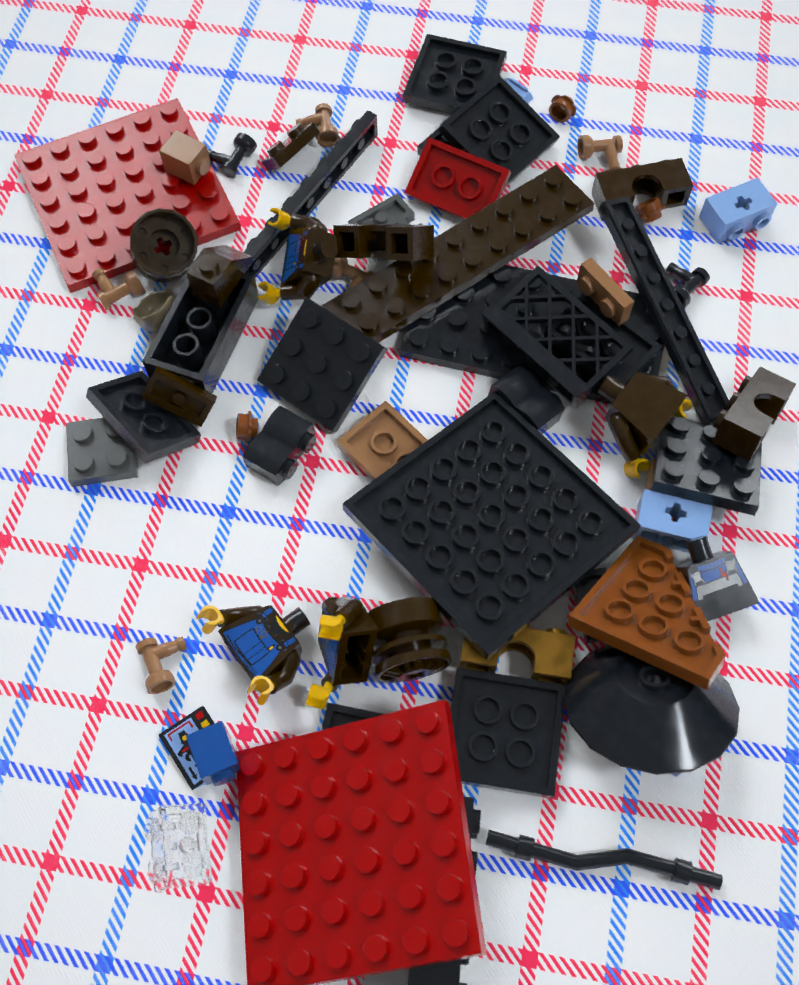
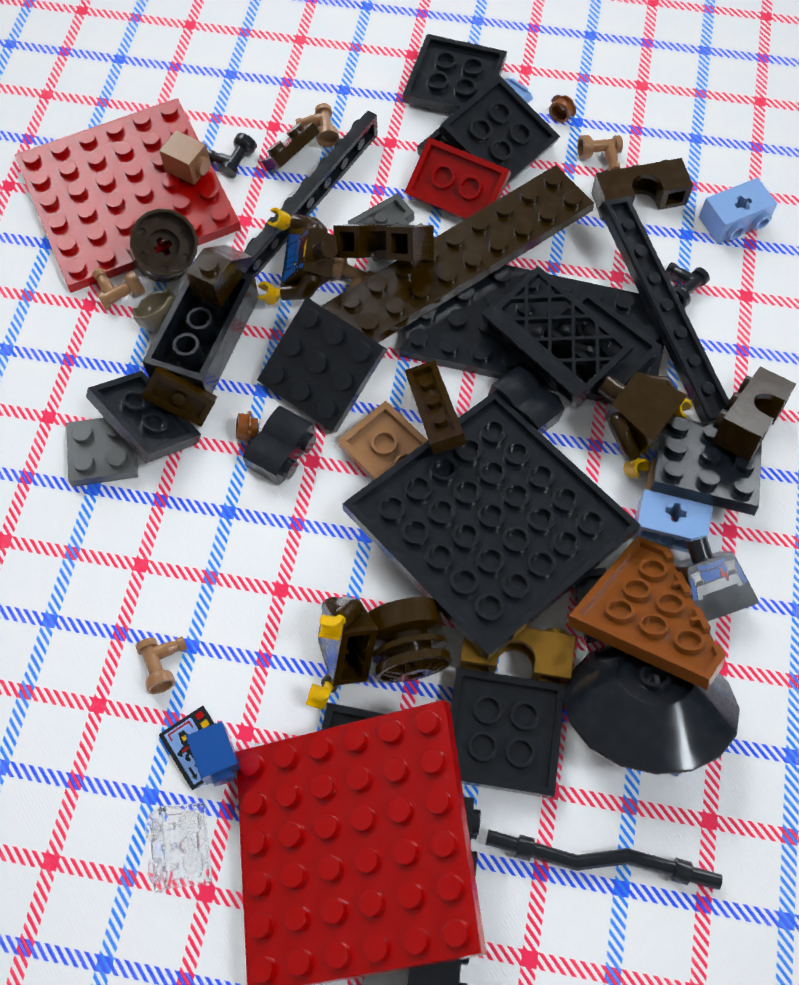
(260, 643): torso -> none
(435, 407): none -> dark brown plate
(604, 292): medium nougat plate -> none
(650, 209): dark orange plate -> none

